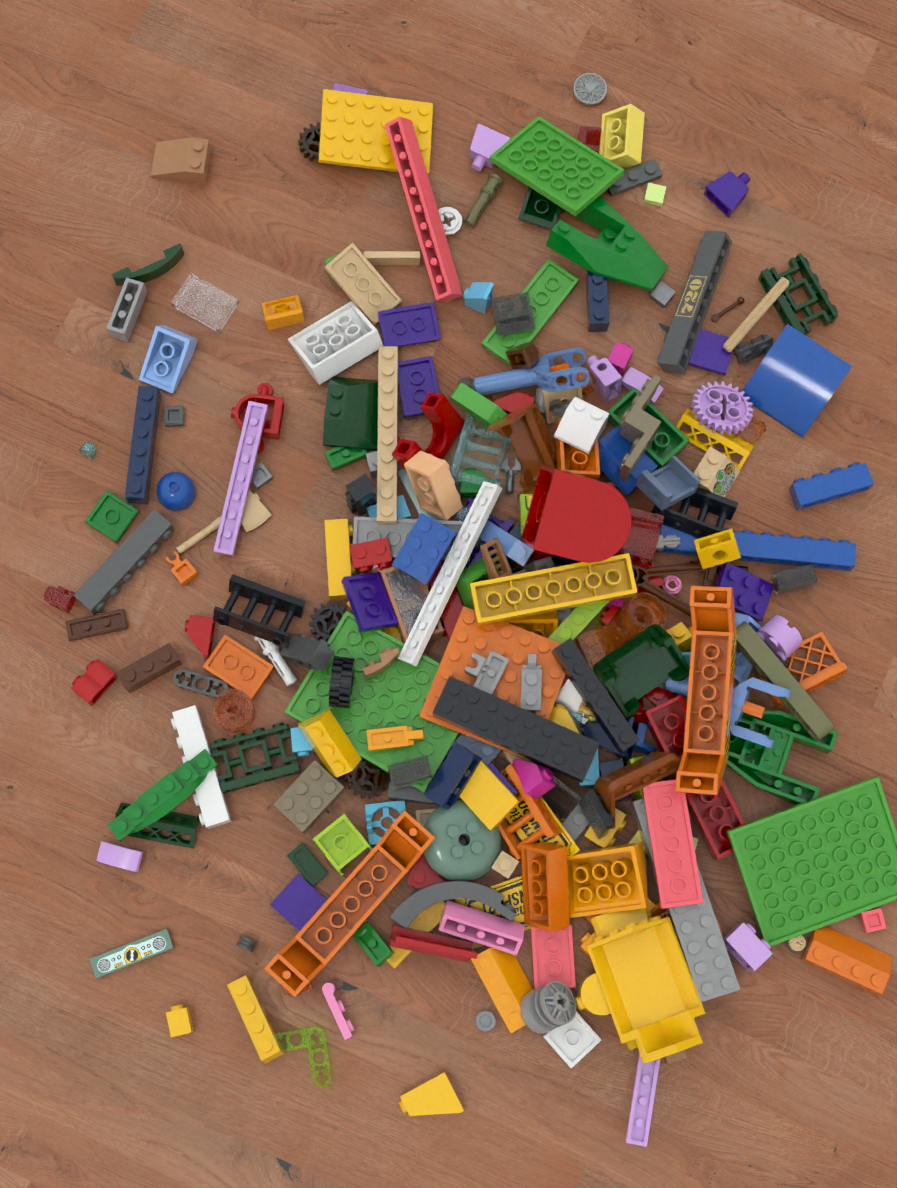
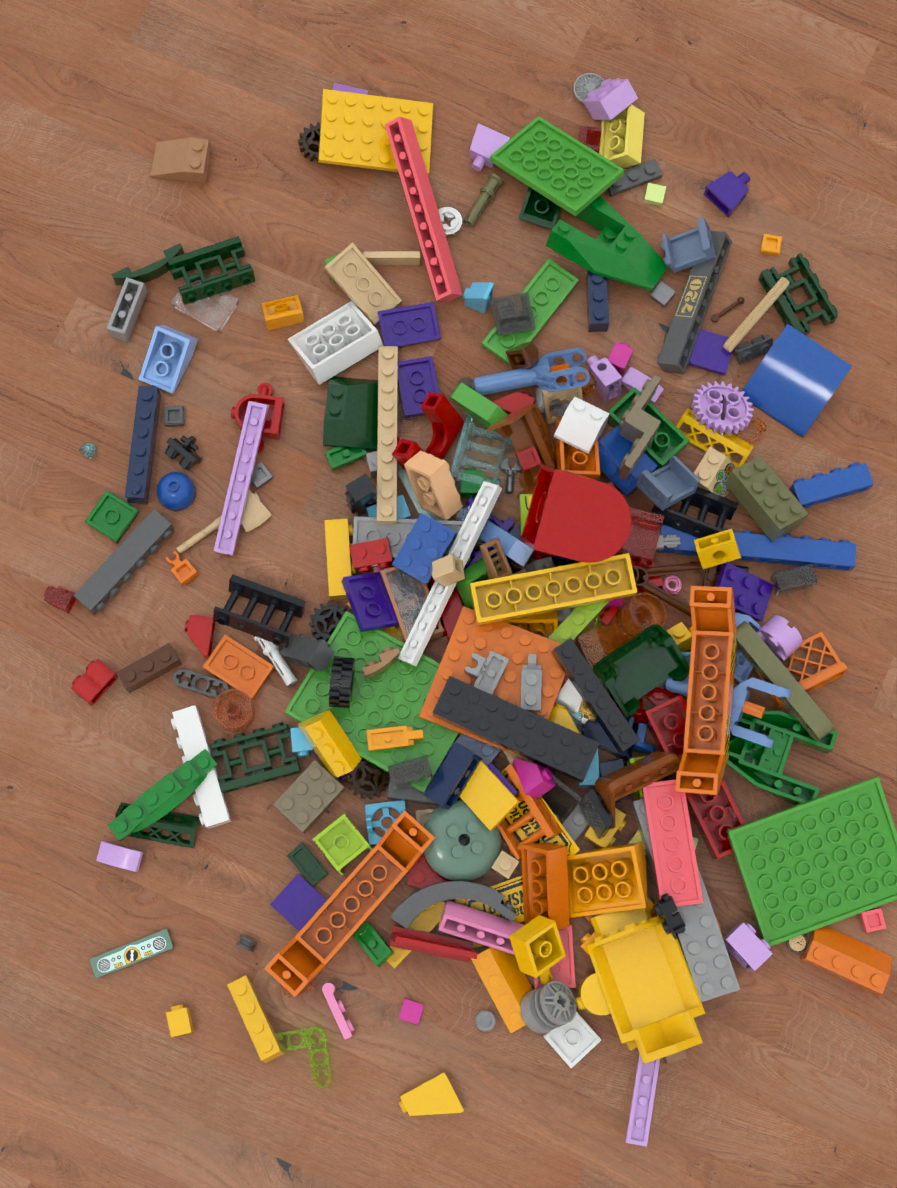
(96, 625): reddish brown tile -> none
(176, 447): none -> black hips
(207, 258): none -> dark green fence
(411, 1011): none -> dark pink tile
(448, 570): none -> tan brick
(528, 458): none -> red plate
(538, 948): none -> yellow brick
(610, 99): none -> lavender brick
(664, 908): none -> black hinge
(689, 247): none -> sand blue panel
(766, 498): none -> olive brick
(771, 244): none -> light orange tile

